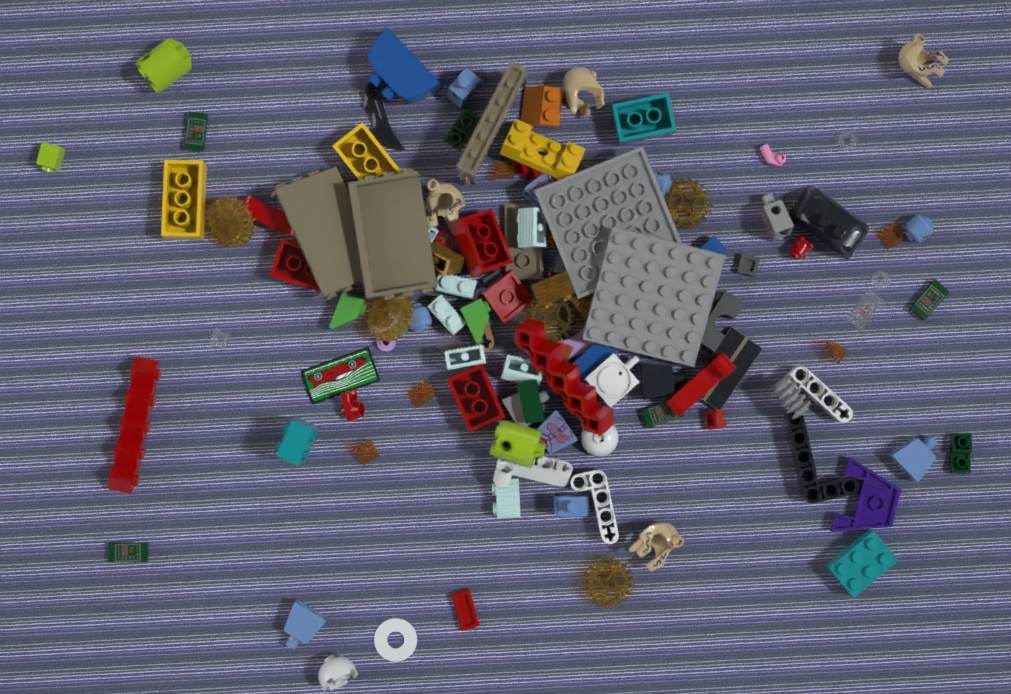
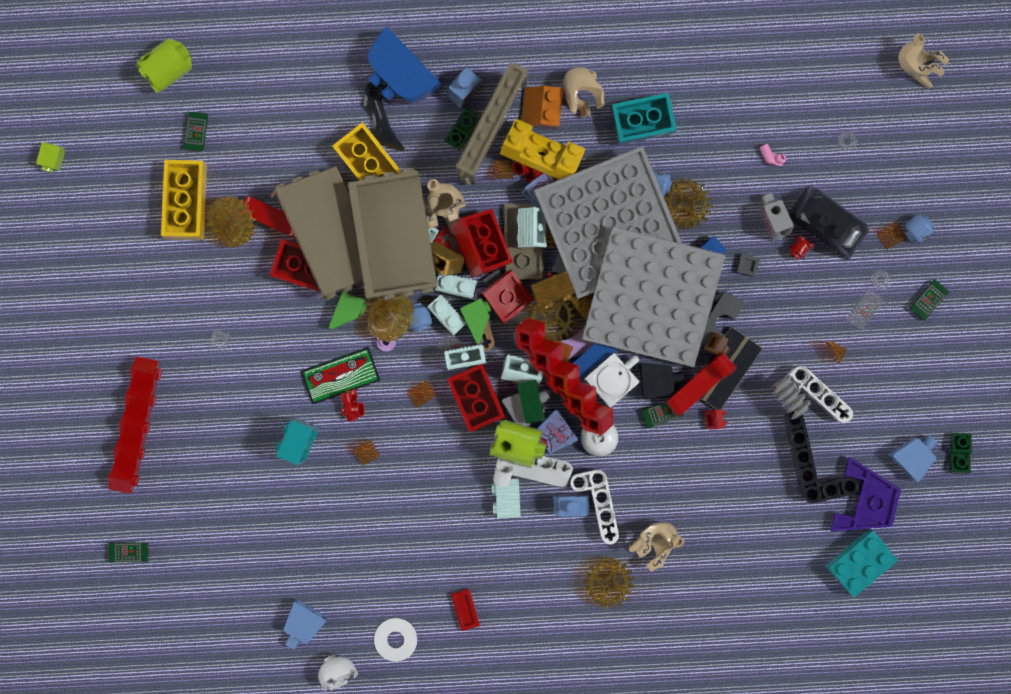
(717, 344): none -> reddish brown tile

